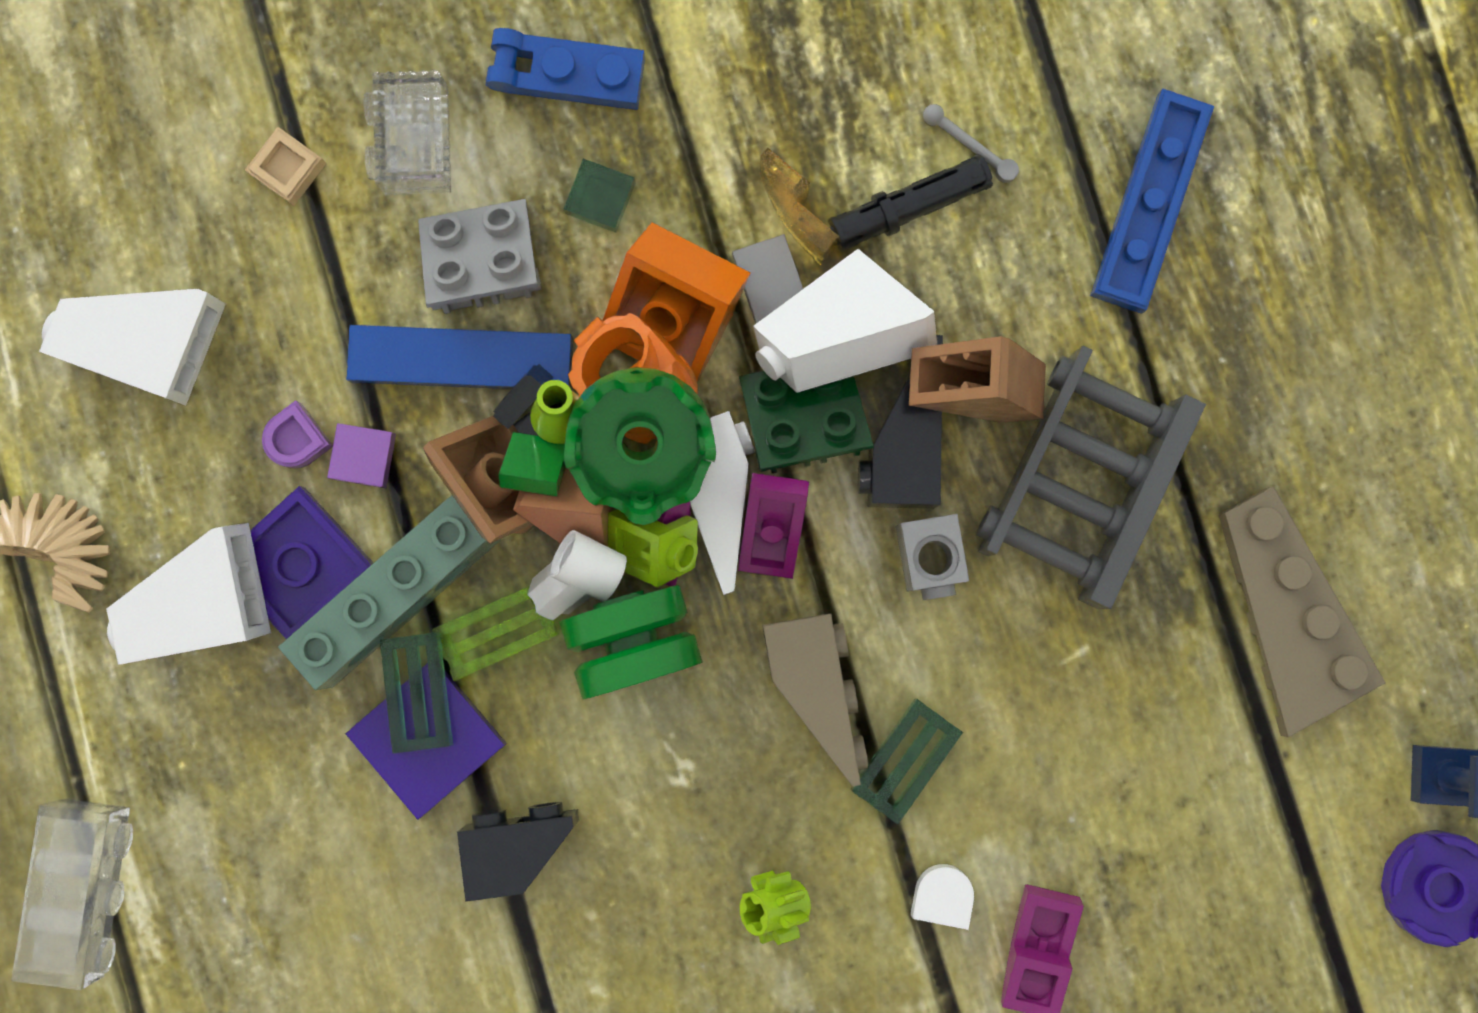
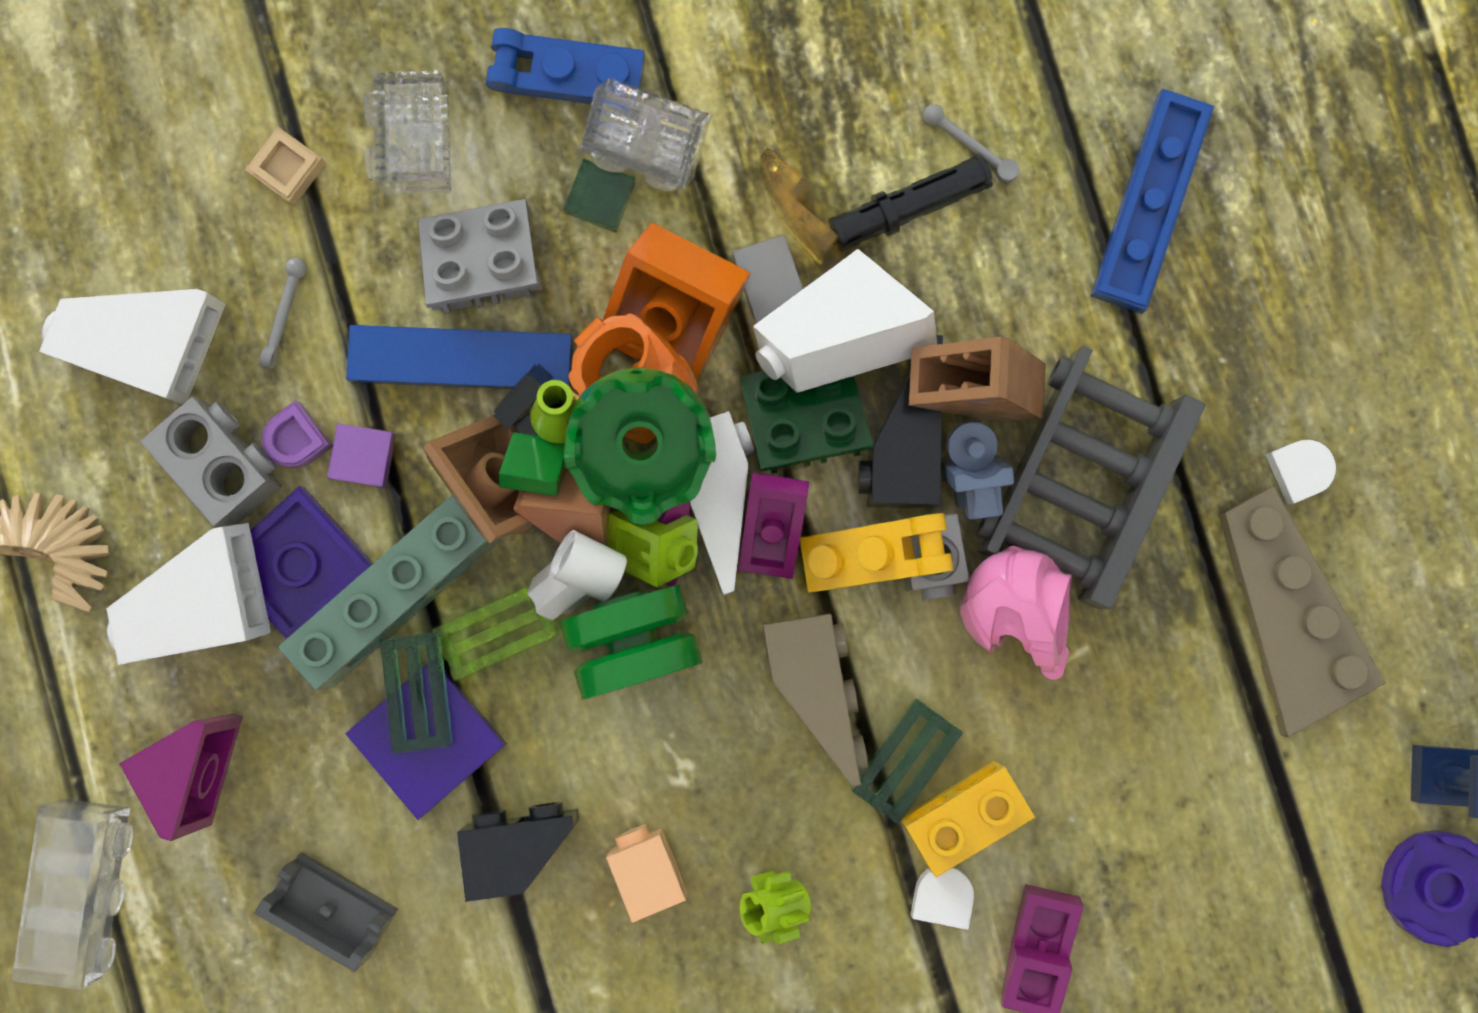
(184, 775): none -> magenta slope
(204, 472): none -> light grey brick
(296, 269): none -> light grey hinge
(327, 911): none -> dark grey hinge
(644, 135): none -> clear brick
(646, 872): none -> light nougat brick
(875, 553): none -> yellow plate
(966, 818): none -> yellow brick
(975, 470): none -> sand blue hips
(1020, 597): none -> bright pink helmet
(1302, 469): none -> white tile

